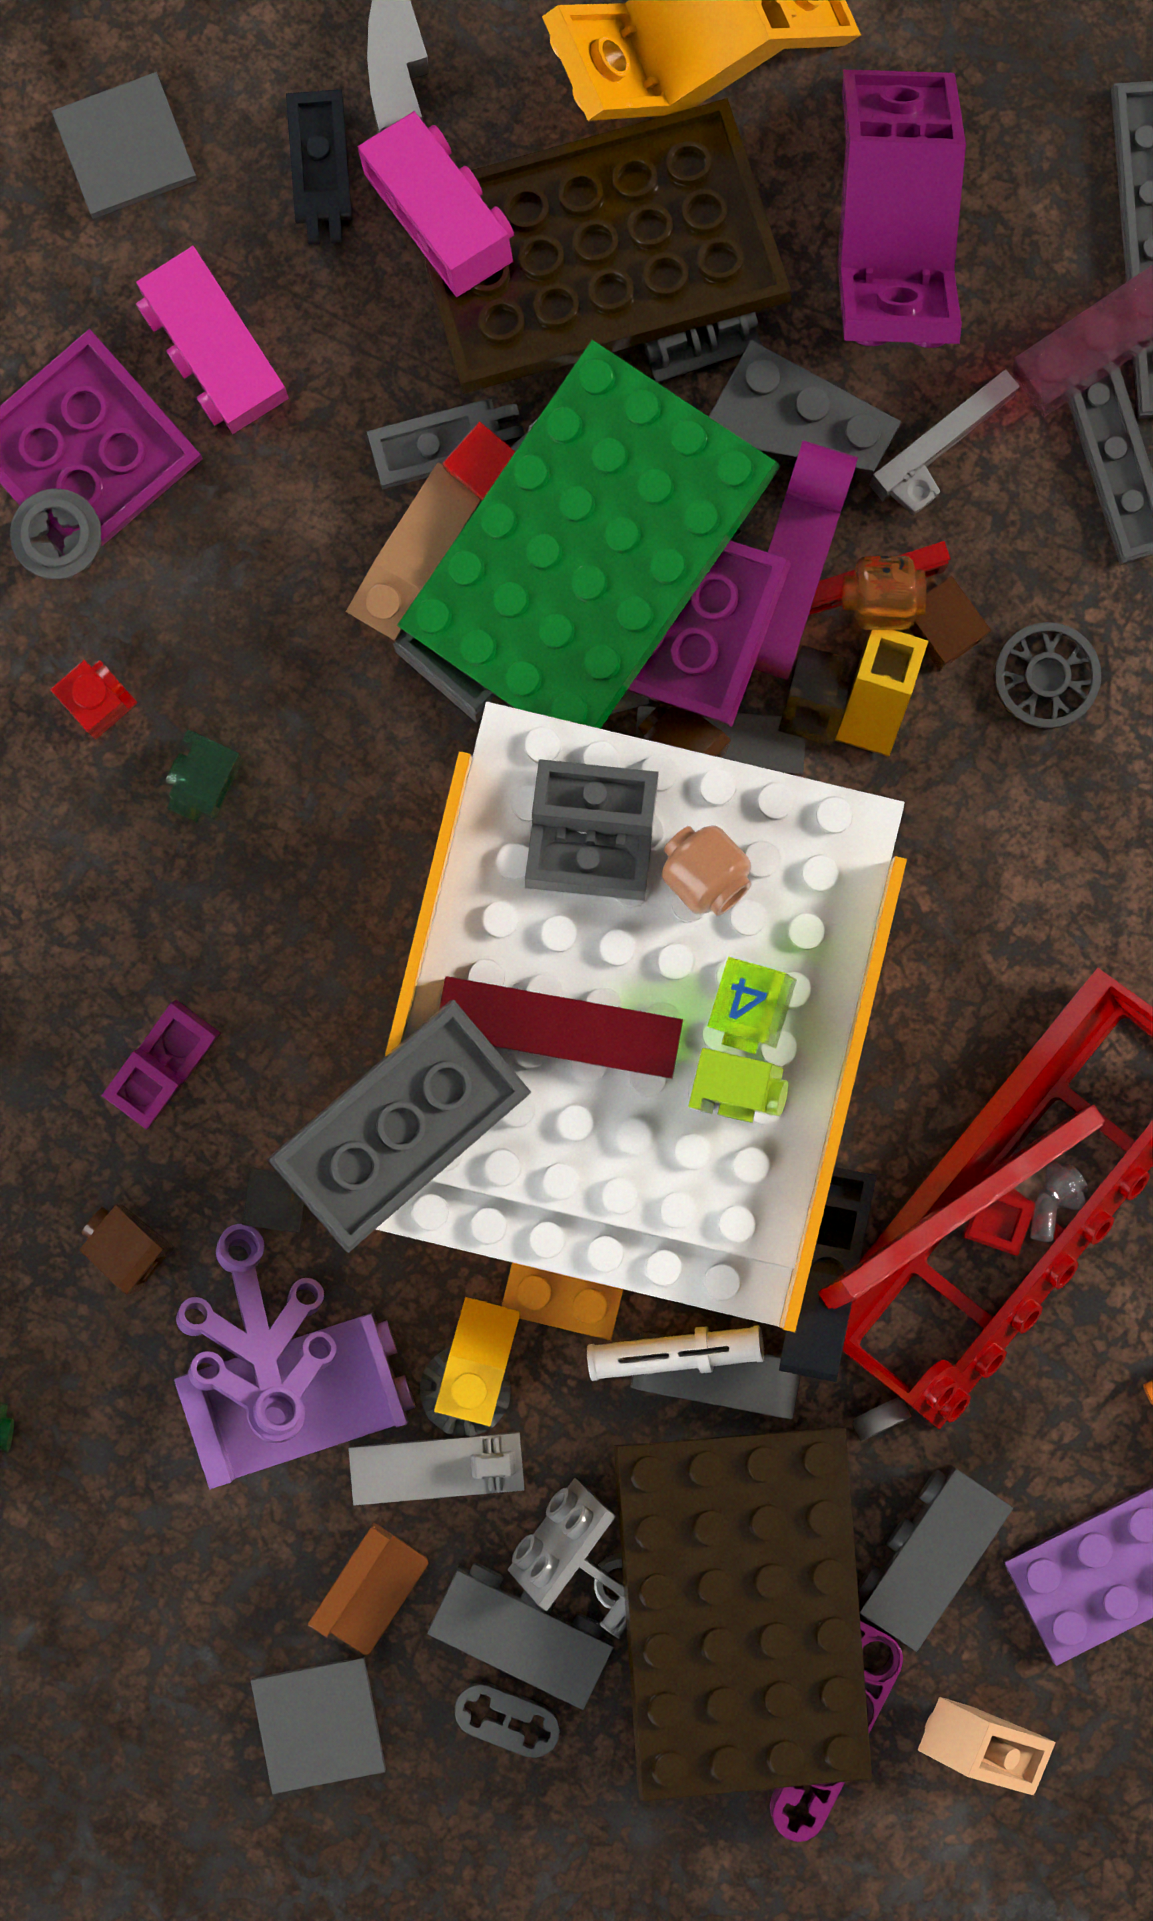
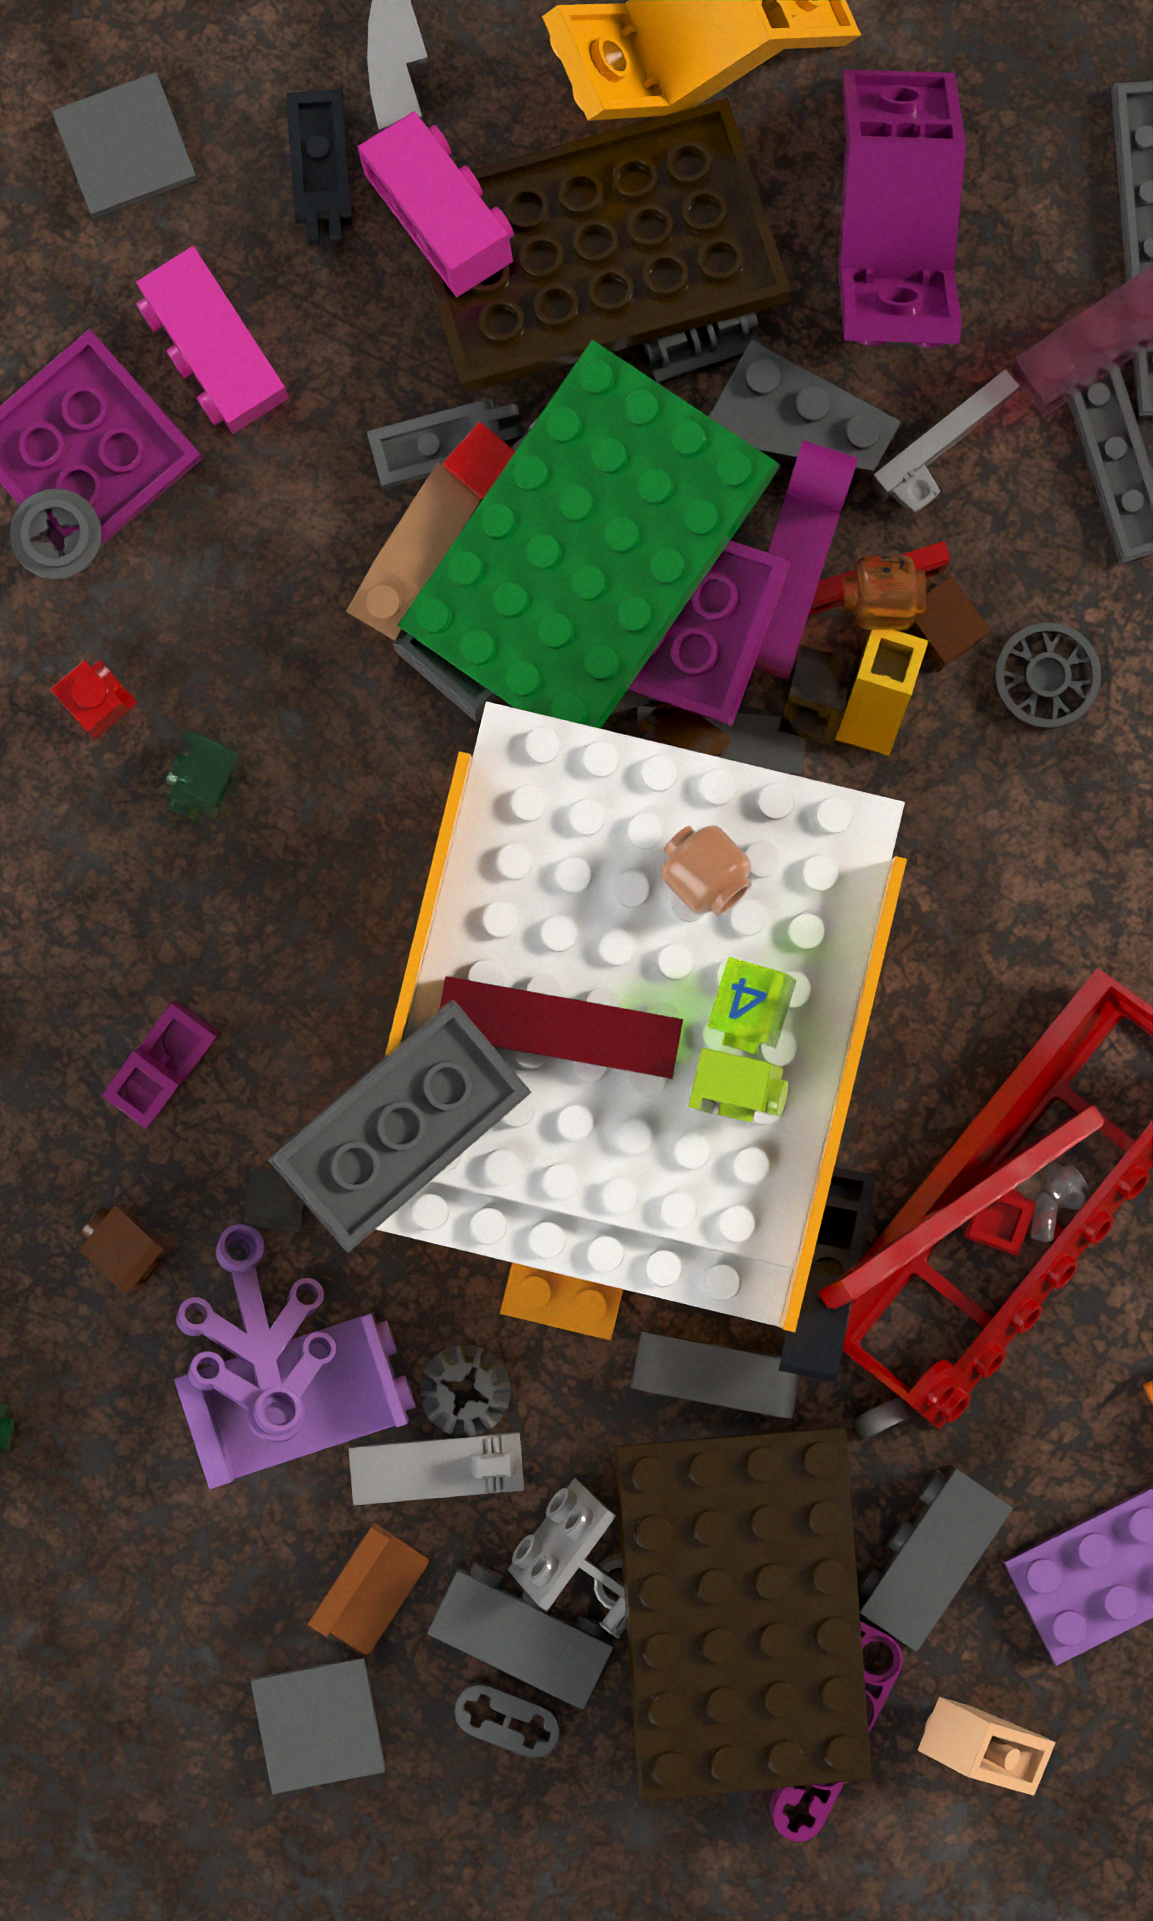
(477, 1361): yellow slope -> none
(617, 817): dark grey slope -> none
(743, 1344): white pin -> none

